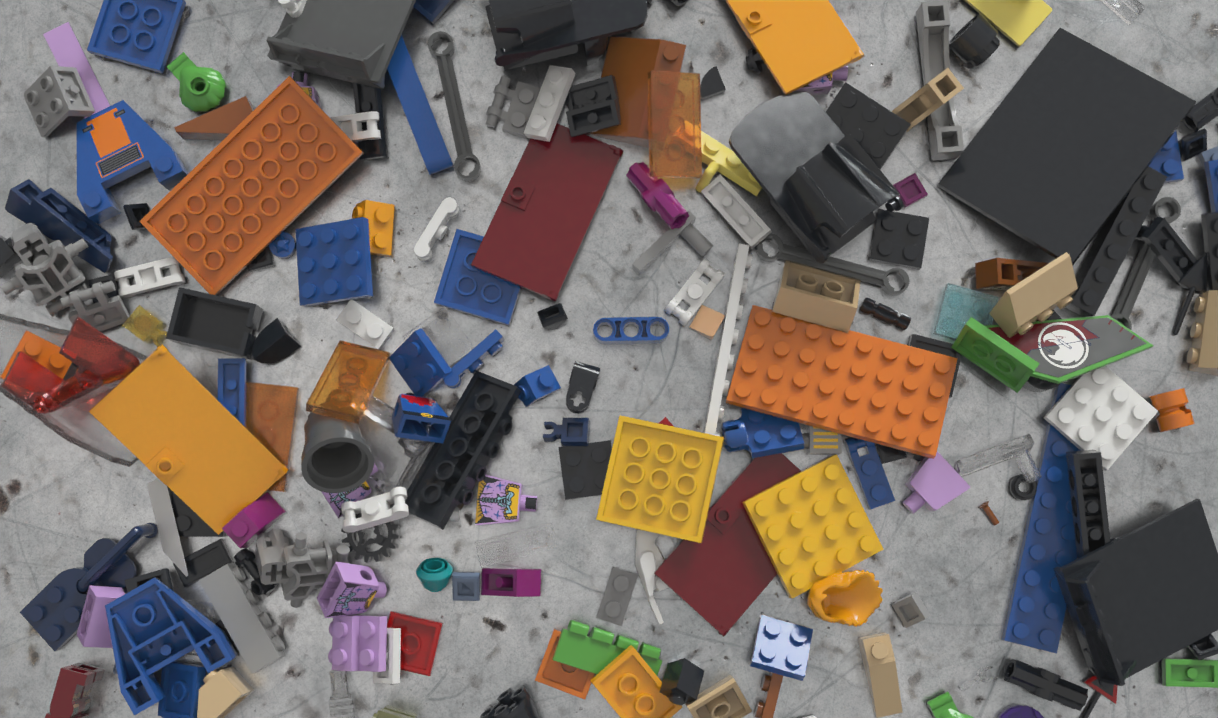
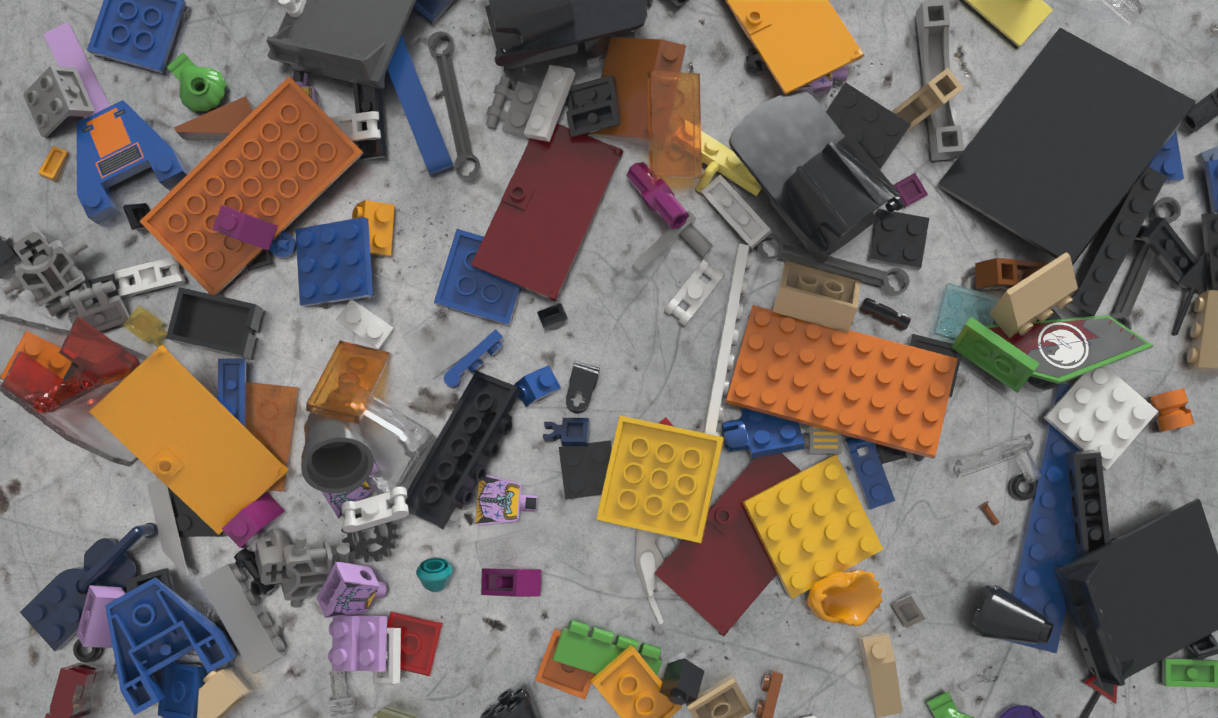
(53, 164): none -> light orange piece
(60, 221): dark blue wedge -> none
(82, 656): none -> black plate
(205, 562): black tile -> none
(245, 227): none -> magenta slope
(274, 343): black brick -> none
(419, 419): blue torso -> none
(420, 363): blue plate -> none
(436, 228): white plate -> none
(466, 586): sand blue tile -> none
(617, 596): flat silver plate -> none
(643, 325): blue beam -> none
(707, 322): light nougat slope -> none
(711, 84): black tile -> none
(781, 647): plate -> none
(933, 485): lavender torso -> none
(975, 41): black piece -> none
(1010, 619): none -> black cone
(1045, 684): black piece -> none
(1194, 144): black slope -> none

